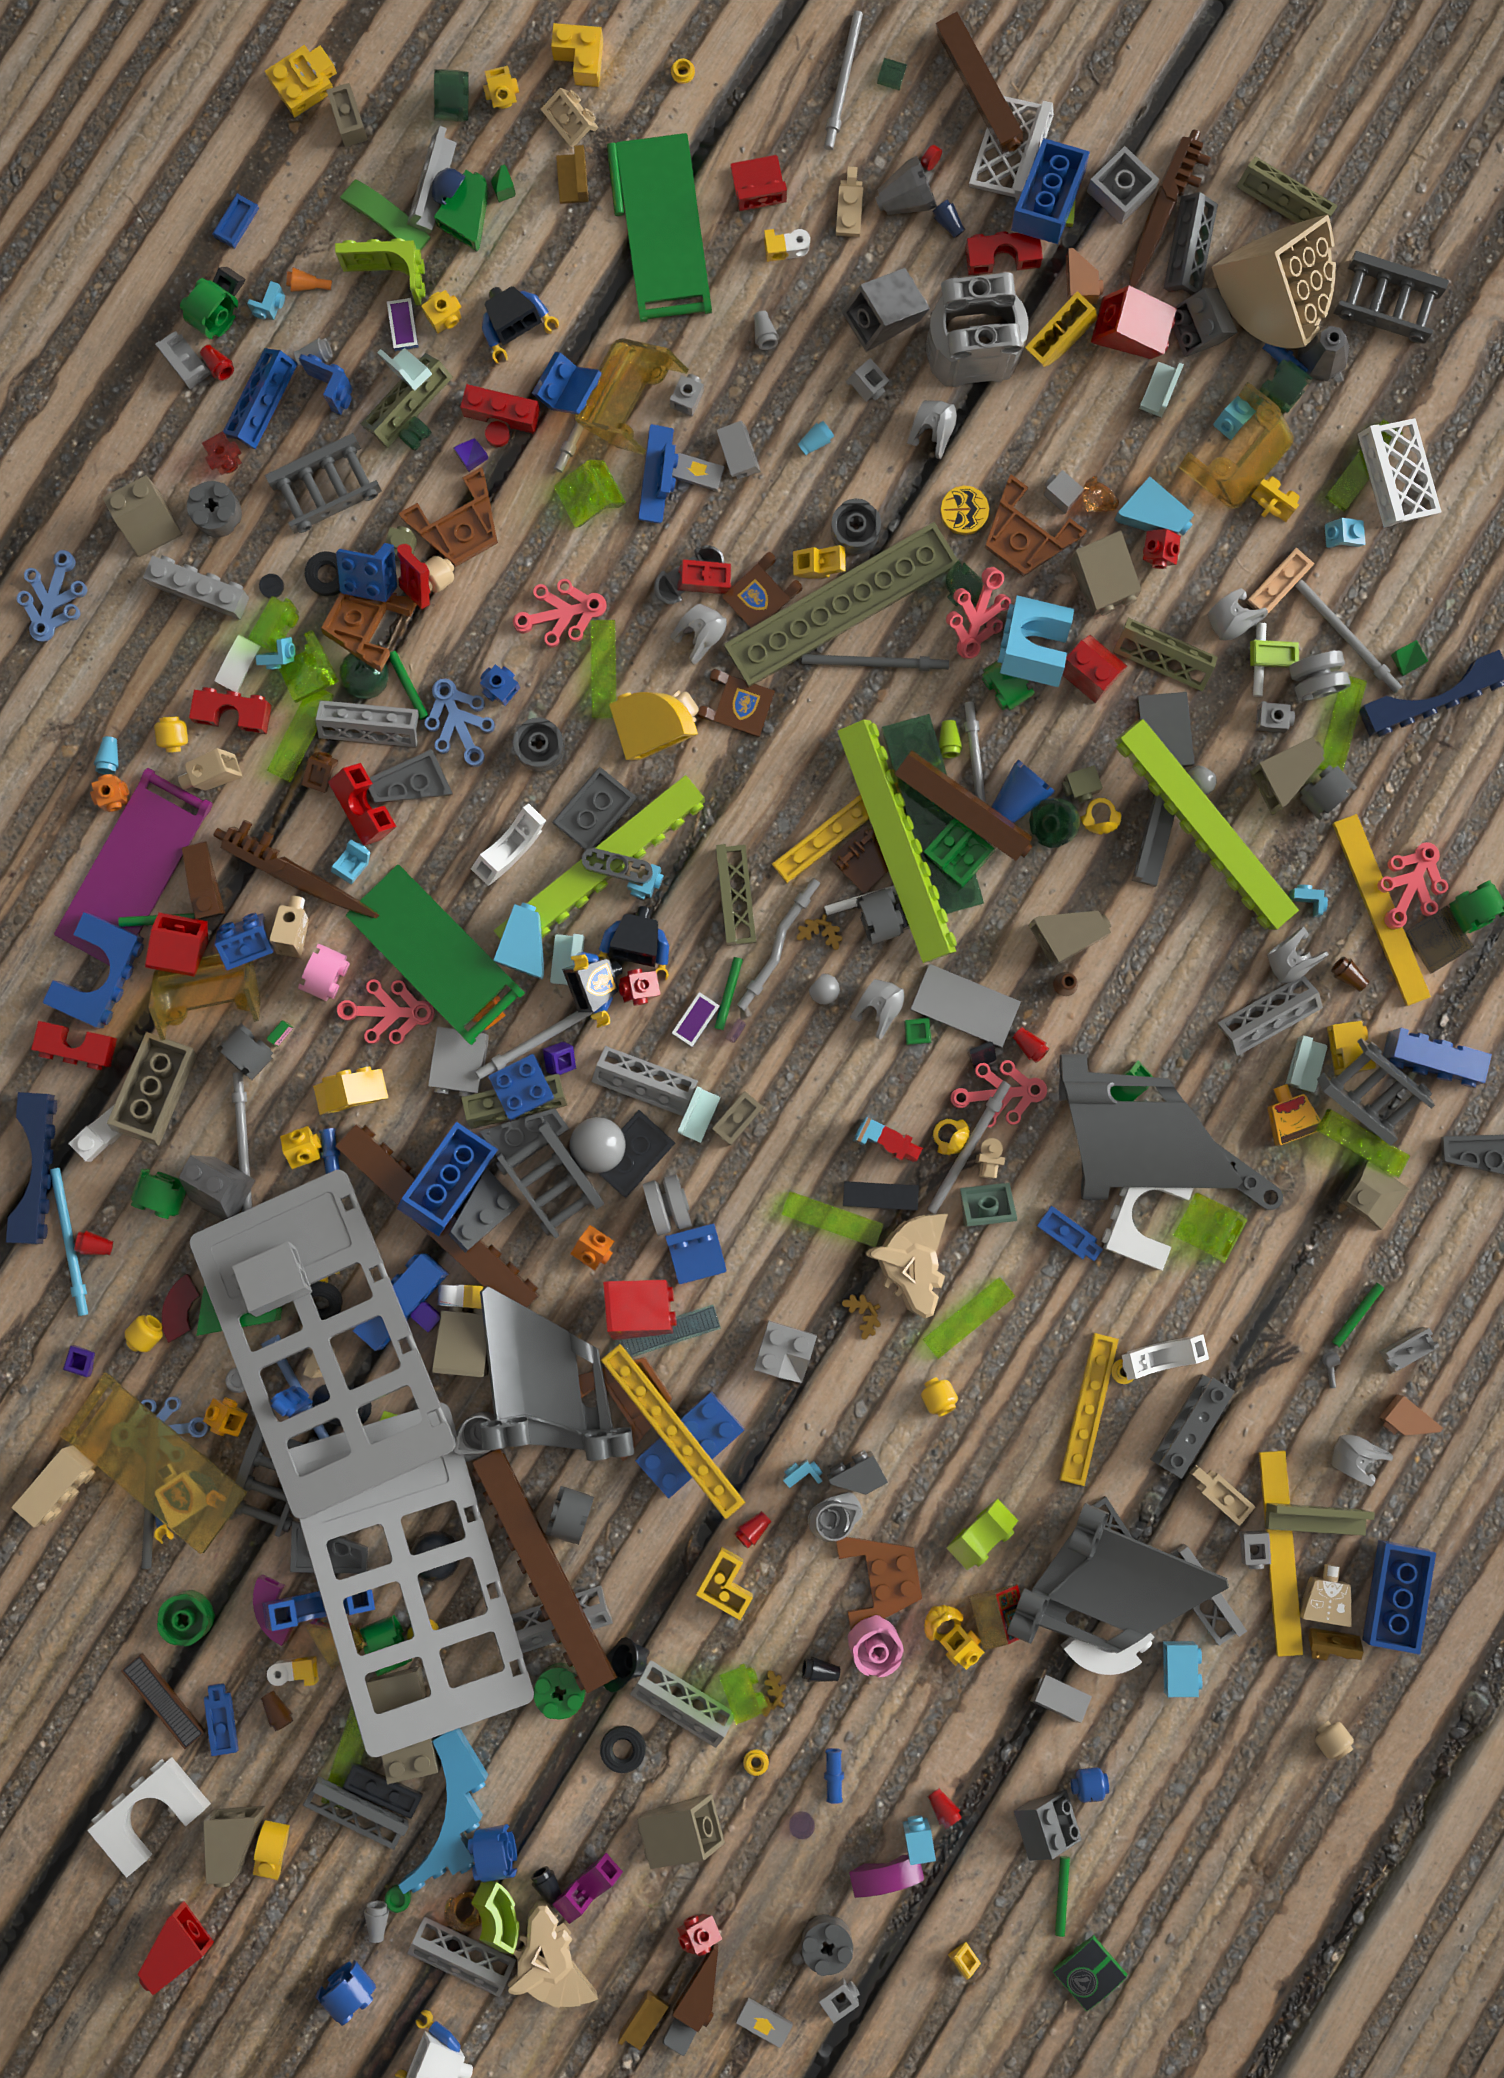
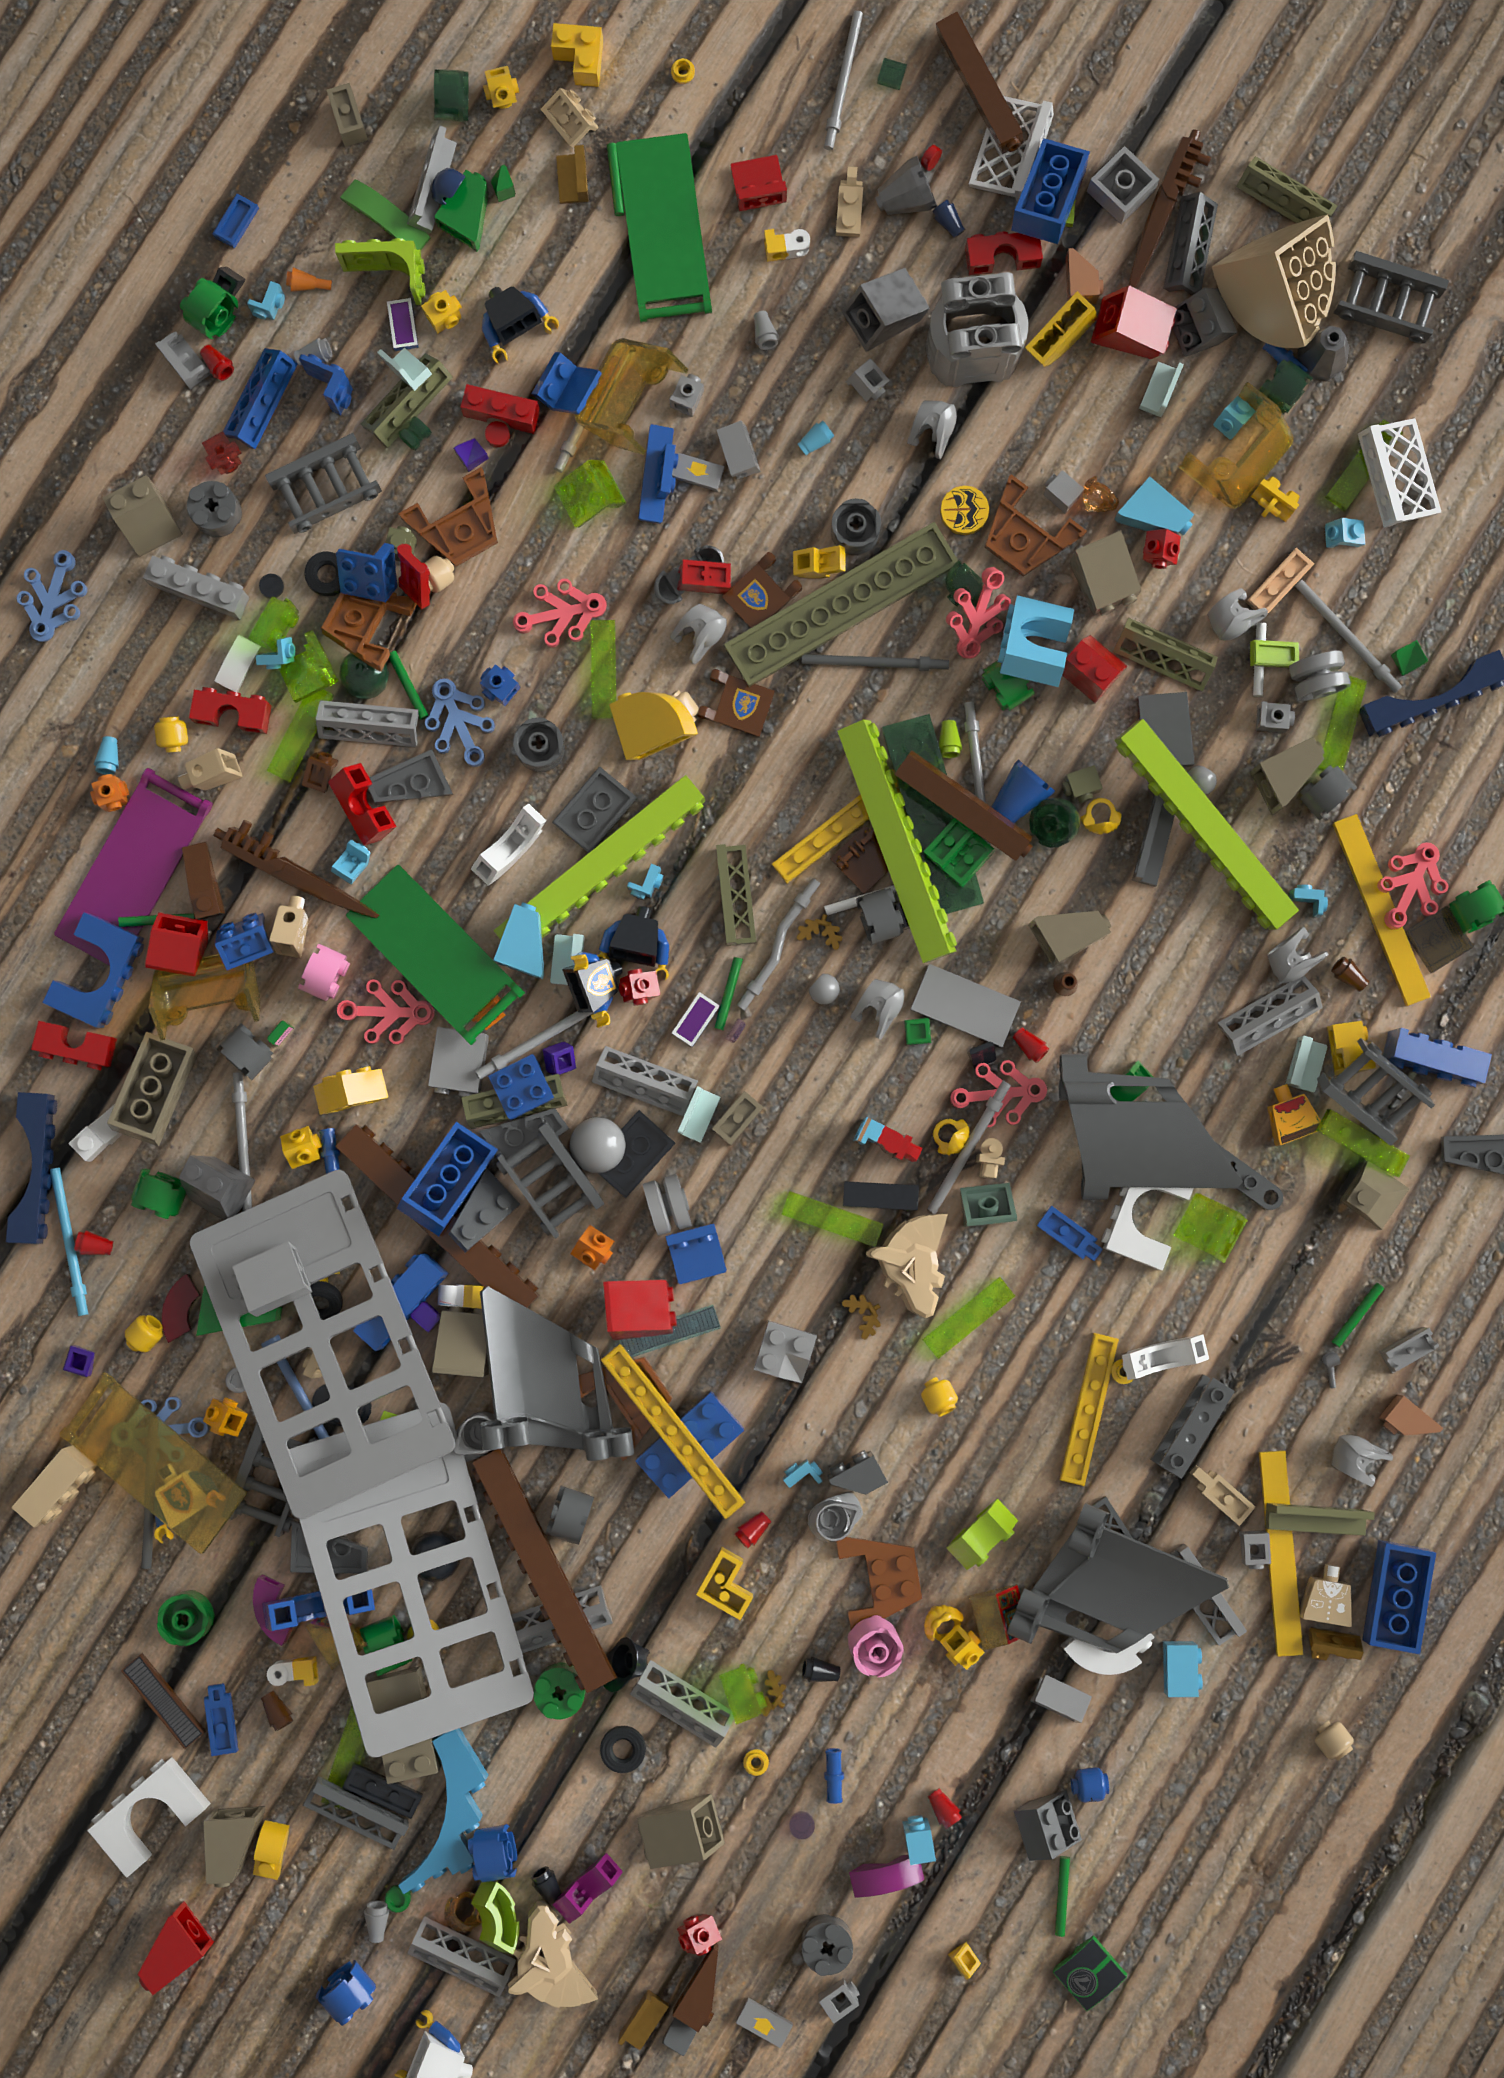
(291, 1401): blue hinge -> none
(302, 78): yellow piece -> none
(597, 868): dark grey beam -> none

